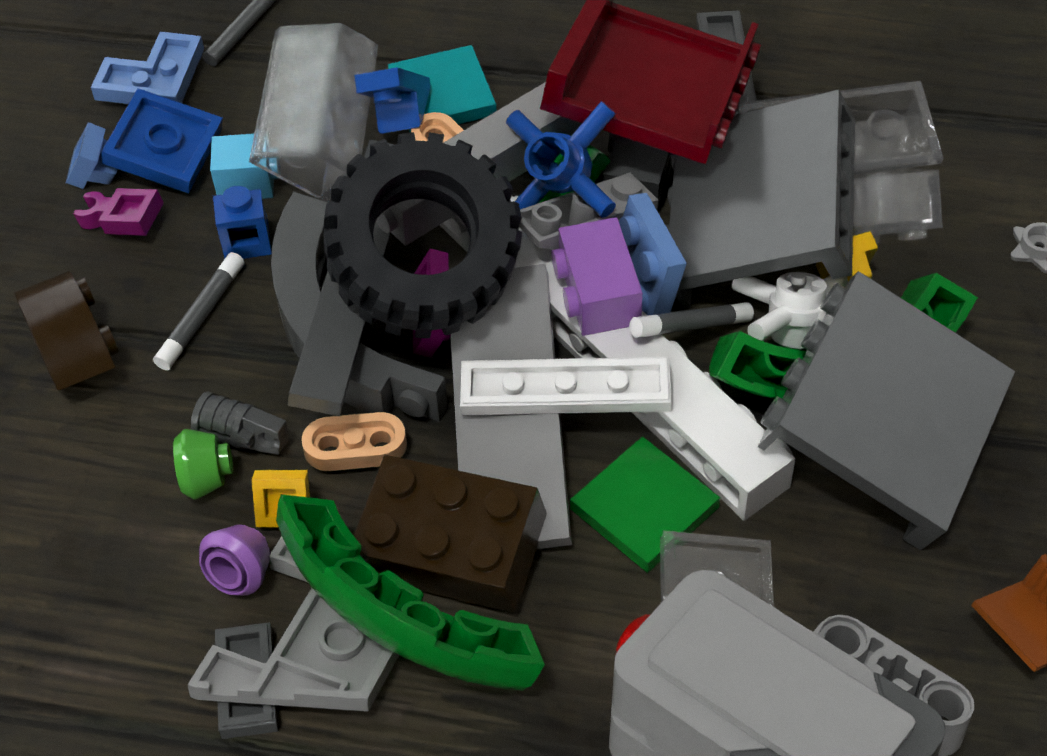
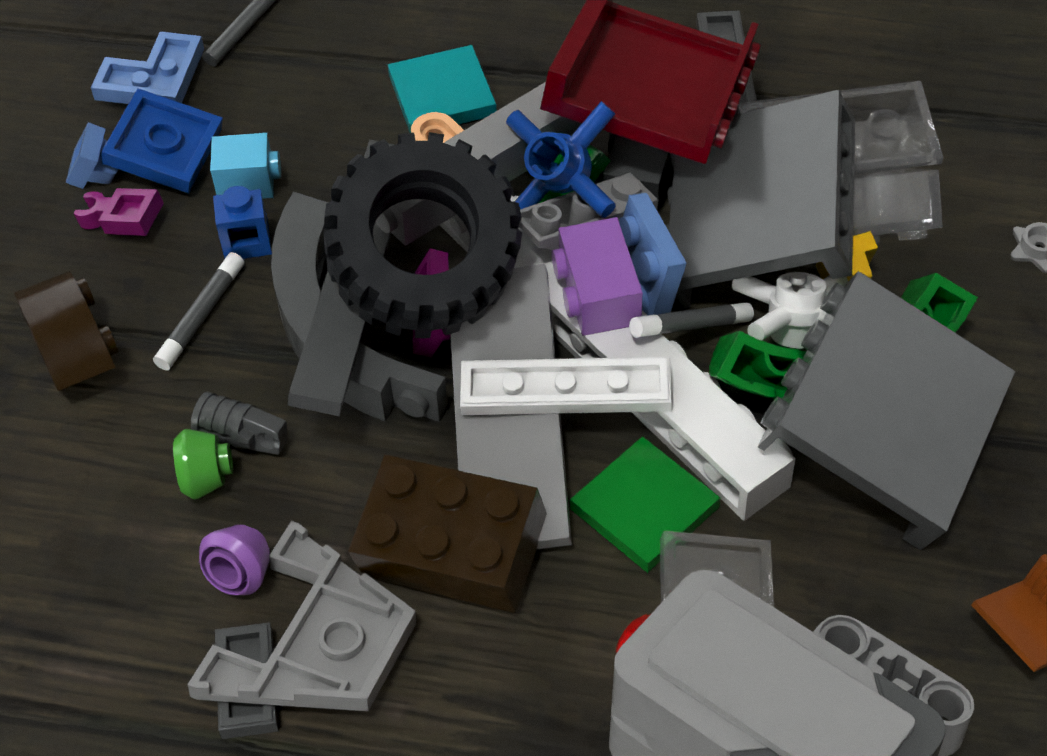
(268, 487): yellow tile -> none
(310, 105): clear slope -> none
(354, 440): light nougat plate -> none
(393, 610): green brick -> none
(397, 95): blue slope -> none

